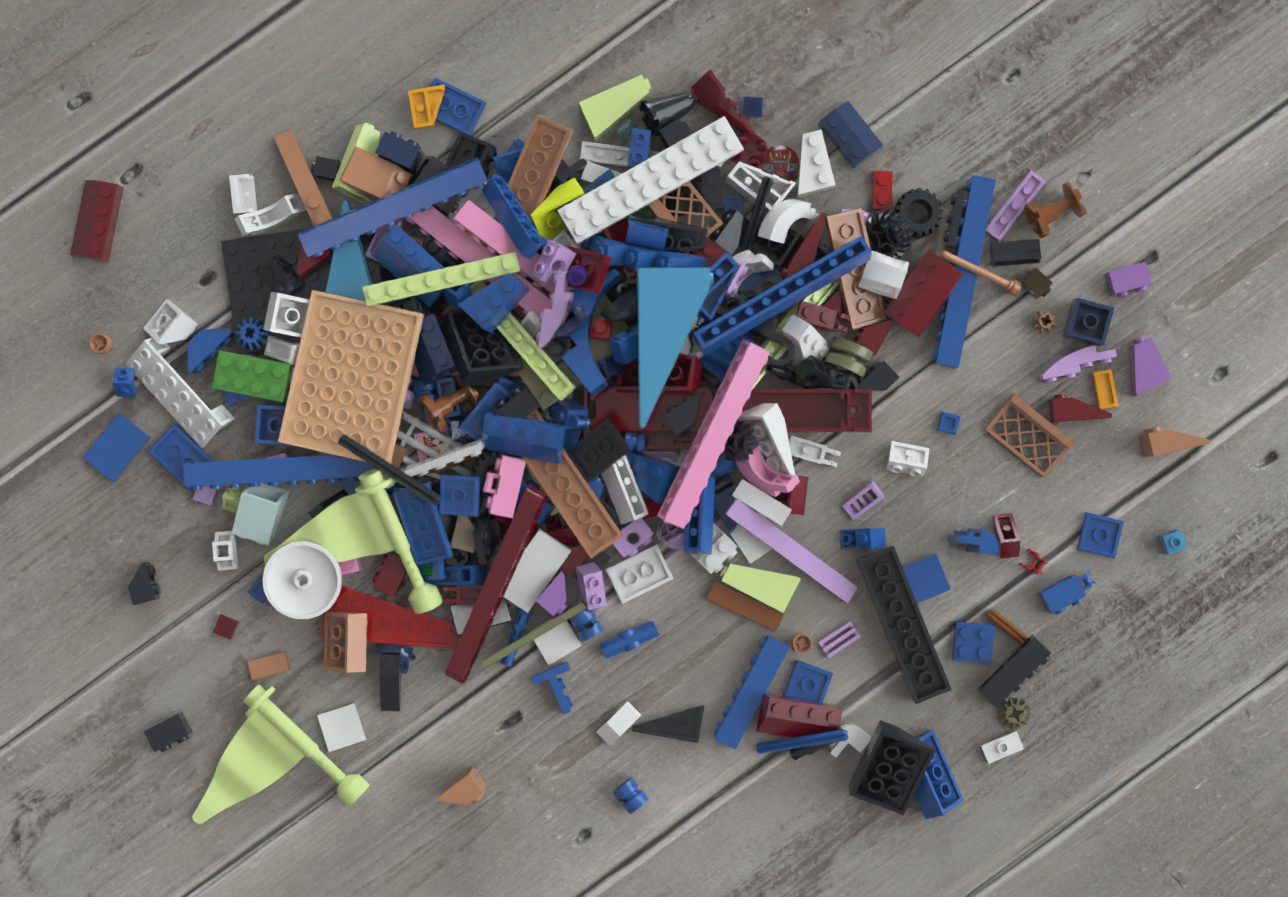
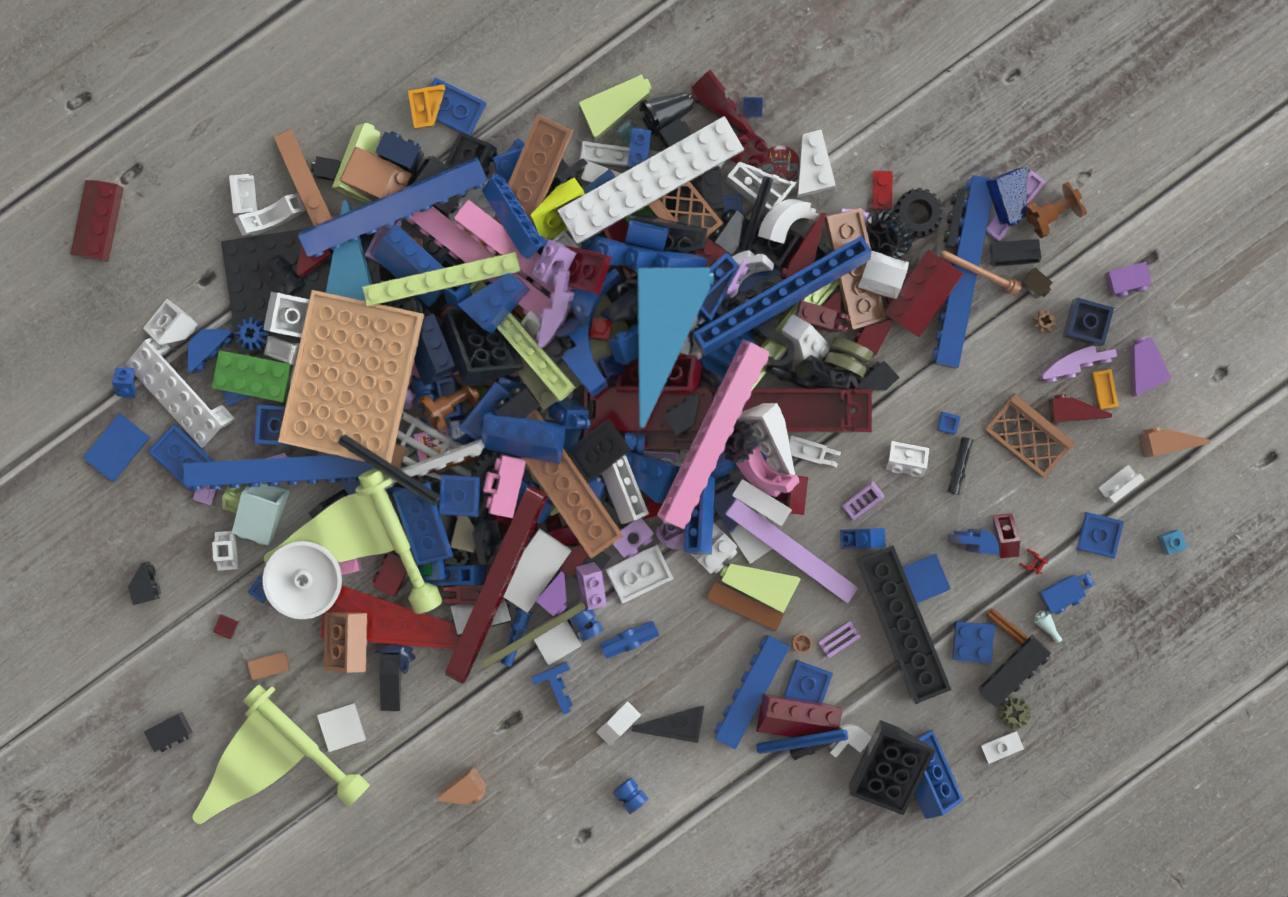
(97, 343): nougat wheel -> none
(576, 275): dark purple plate -> none
(850, 134): dark blue slope -> none
(958, 472): none -> black pin
(1009, 195): none -> clear blue slope
(1045, 622): none -> light aqua cone
(1120, 484): none -> white bracket

